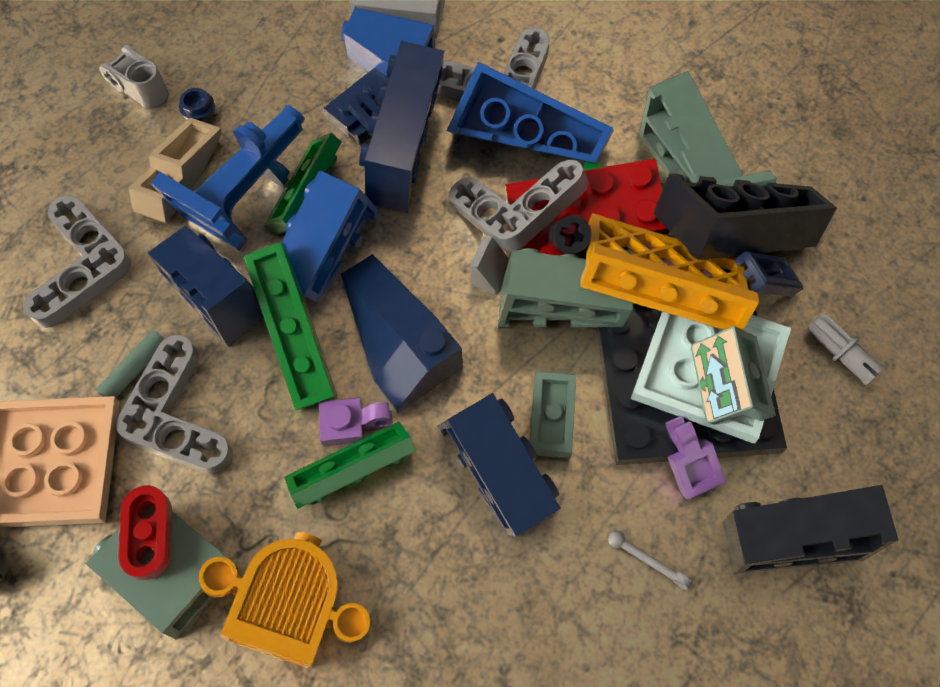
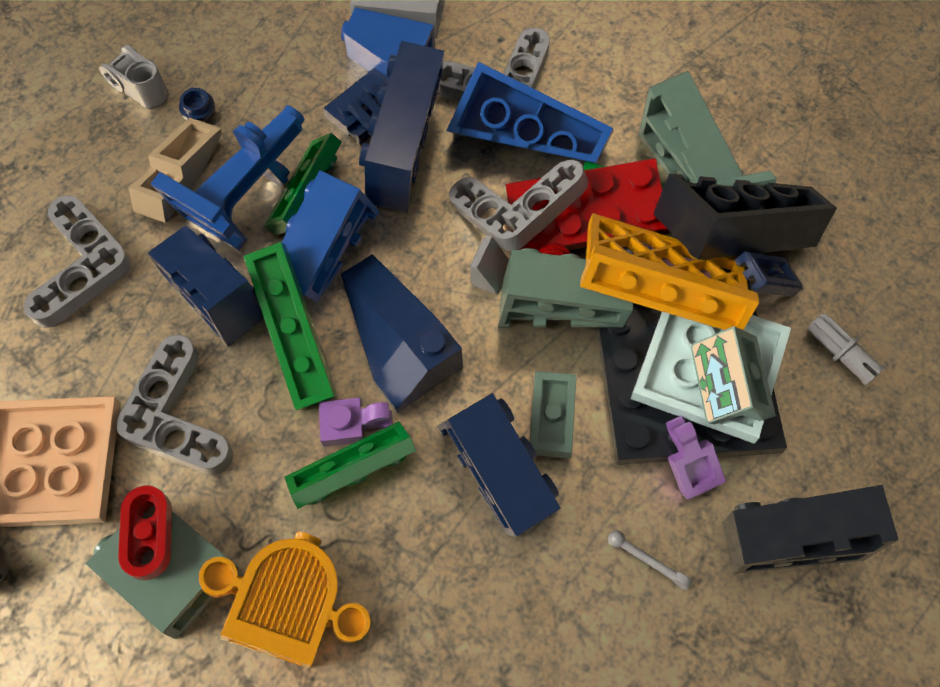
(130, 366): sand green piece -> none
(579, 240): black hinge -> none

